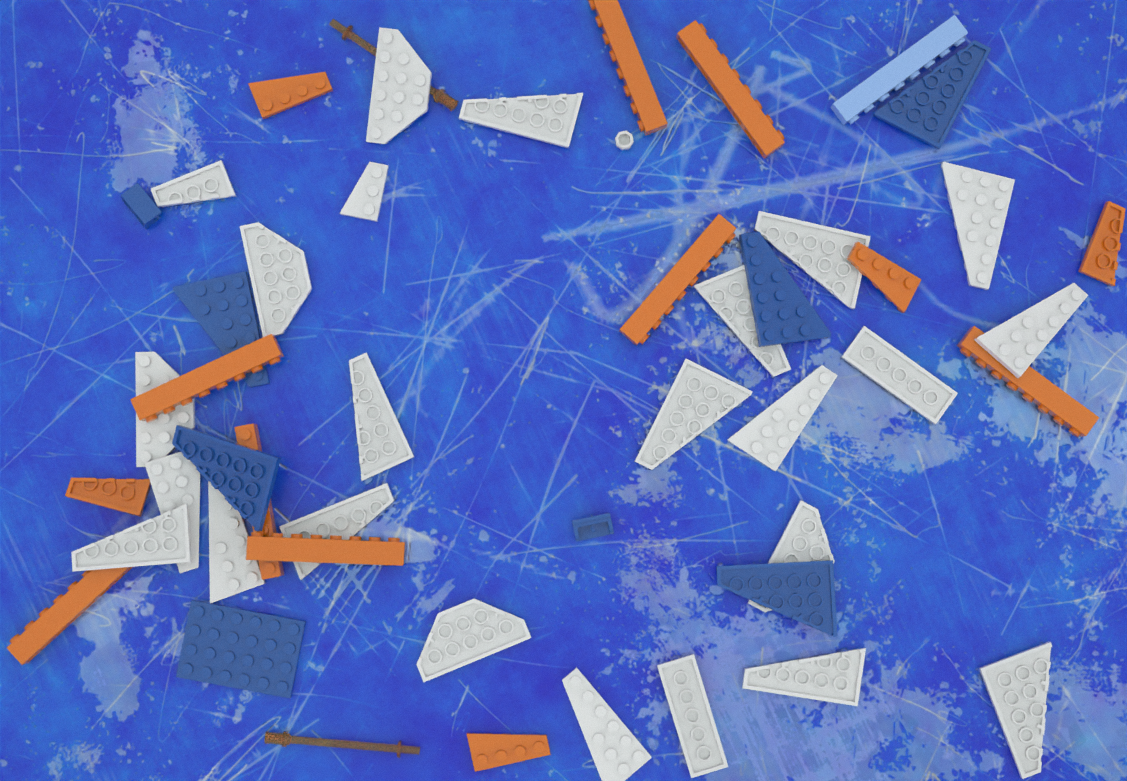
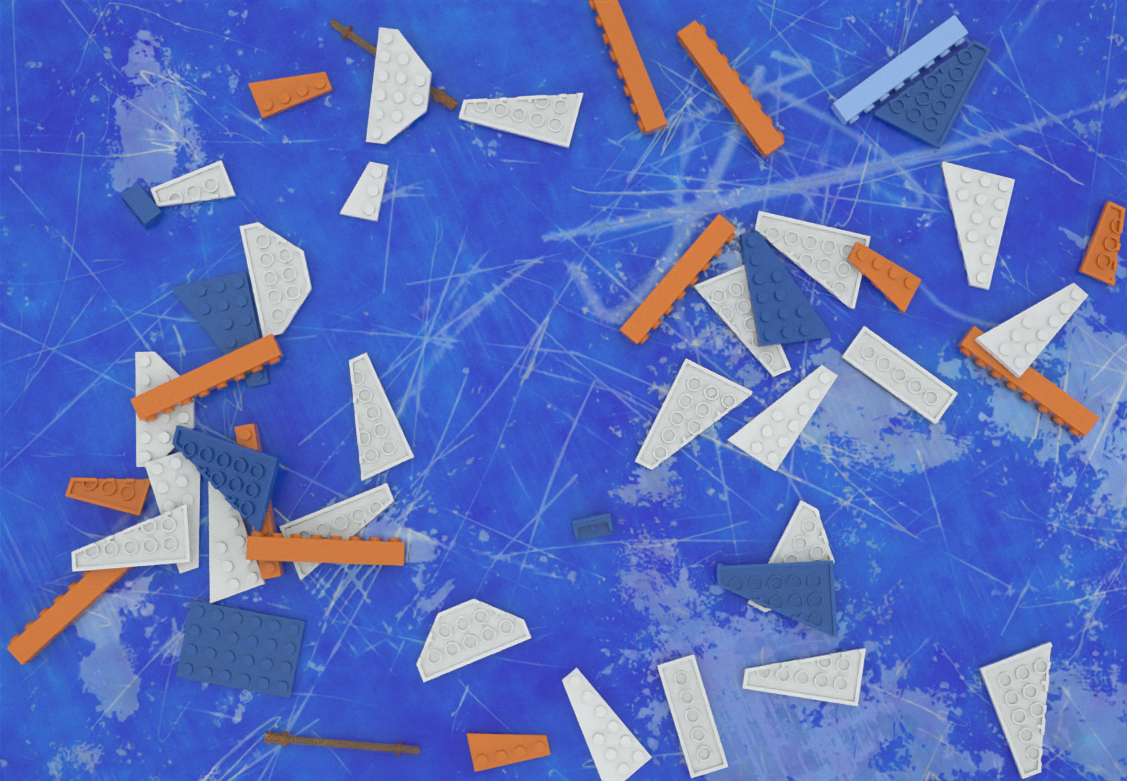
(624, 140): white tile -> none

